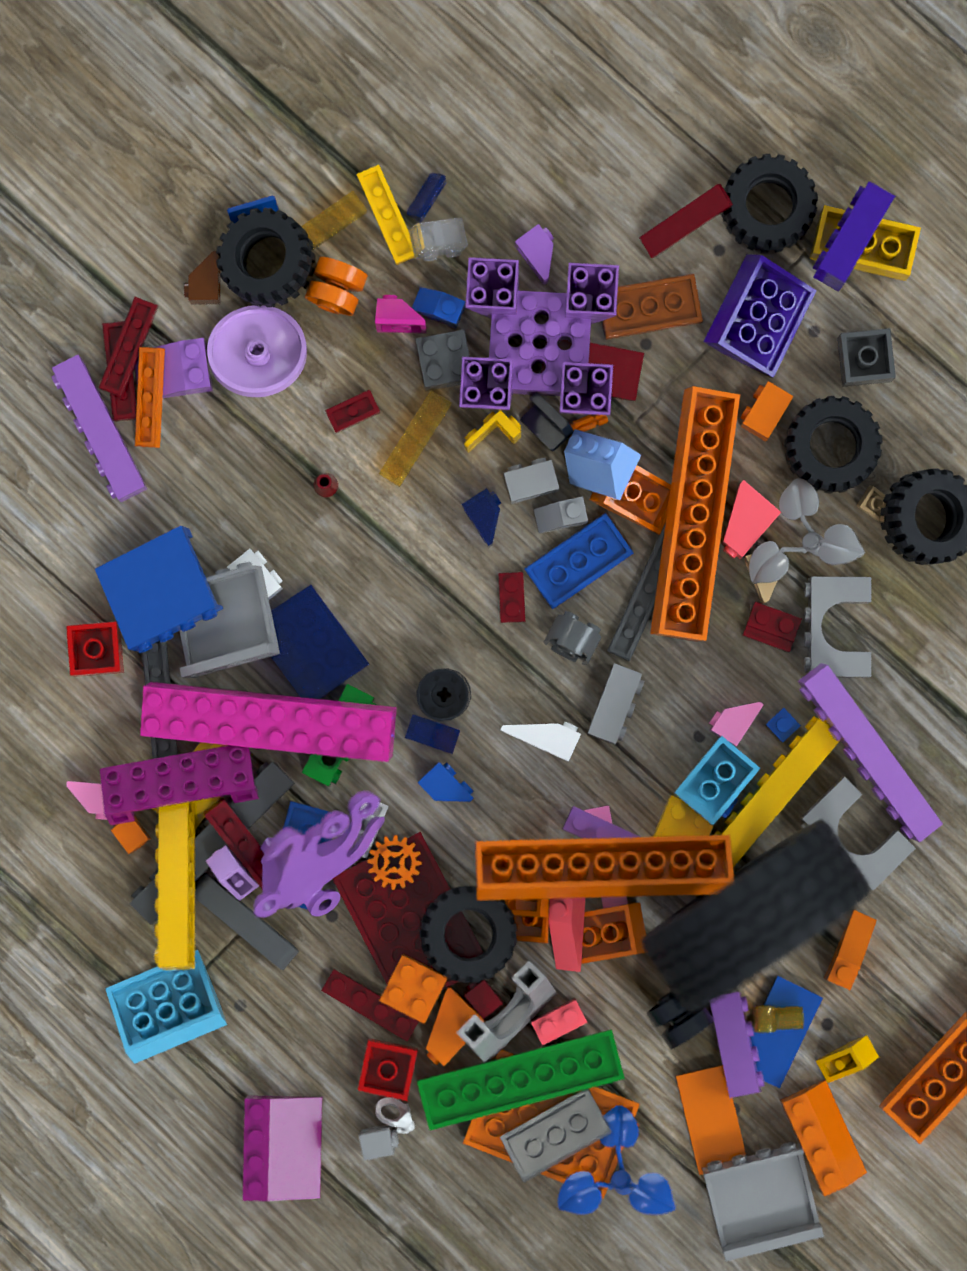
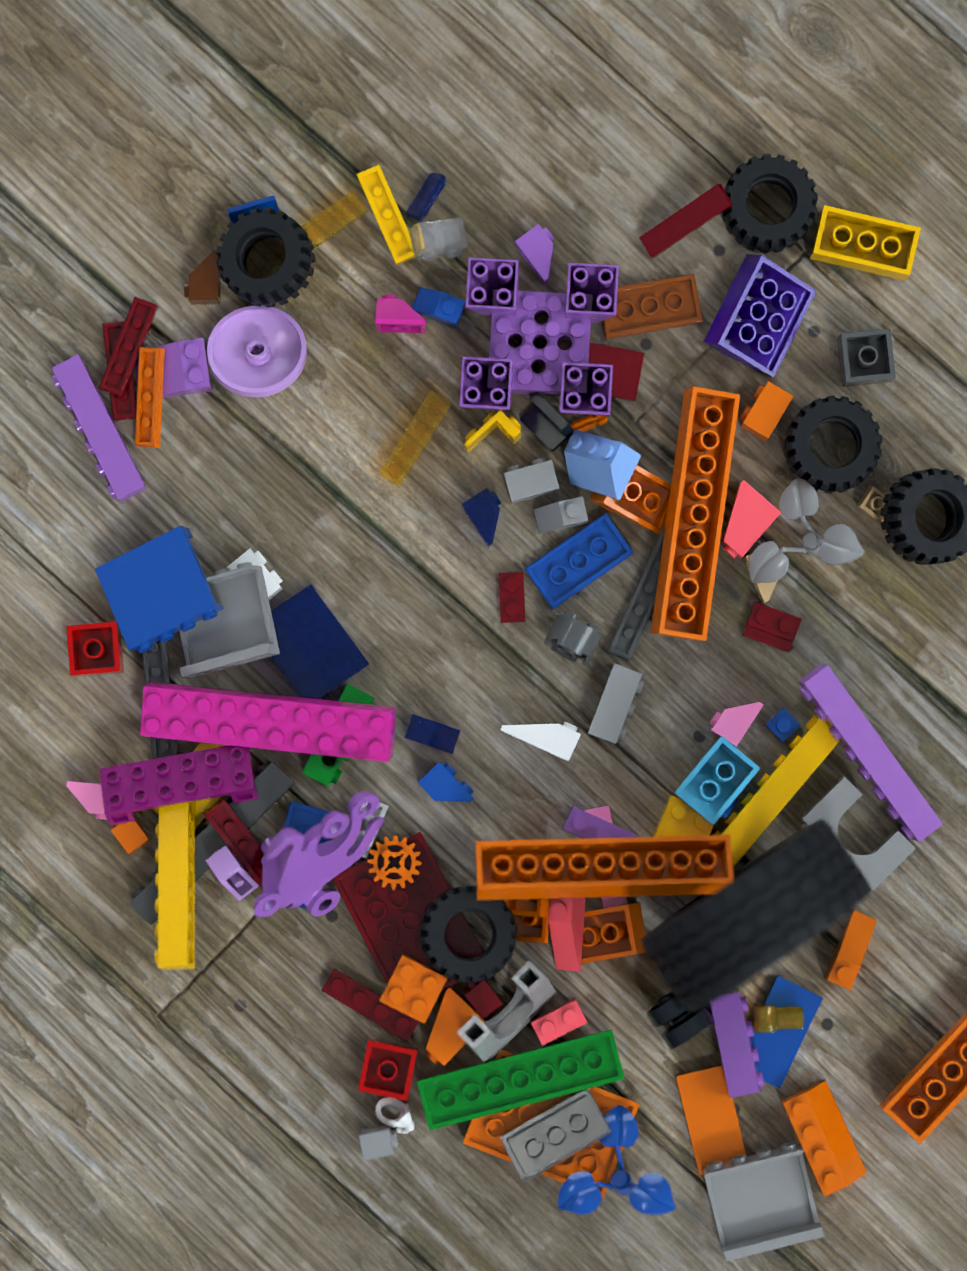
(164, 1009): medium azure slope -> none
(245, 922): dark grey beam -> none
(282, 1148): slope -> none
(329, 490): dark red cone -> none
(334, 293): orange wheel -> none
(352, 411): dark red plate -> none
(433, 704): black wheel -> none
(442, 359): dark grey brick -> none
(823, 594): light grey arch -> none
(847, 1059): yellow slope -> none
(855, 233): dark purple brick -> none

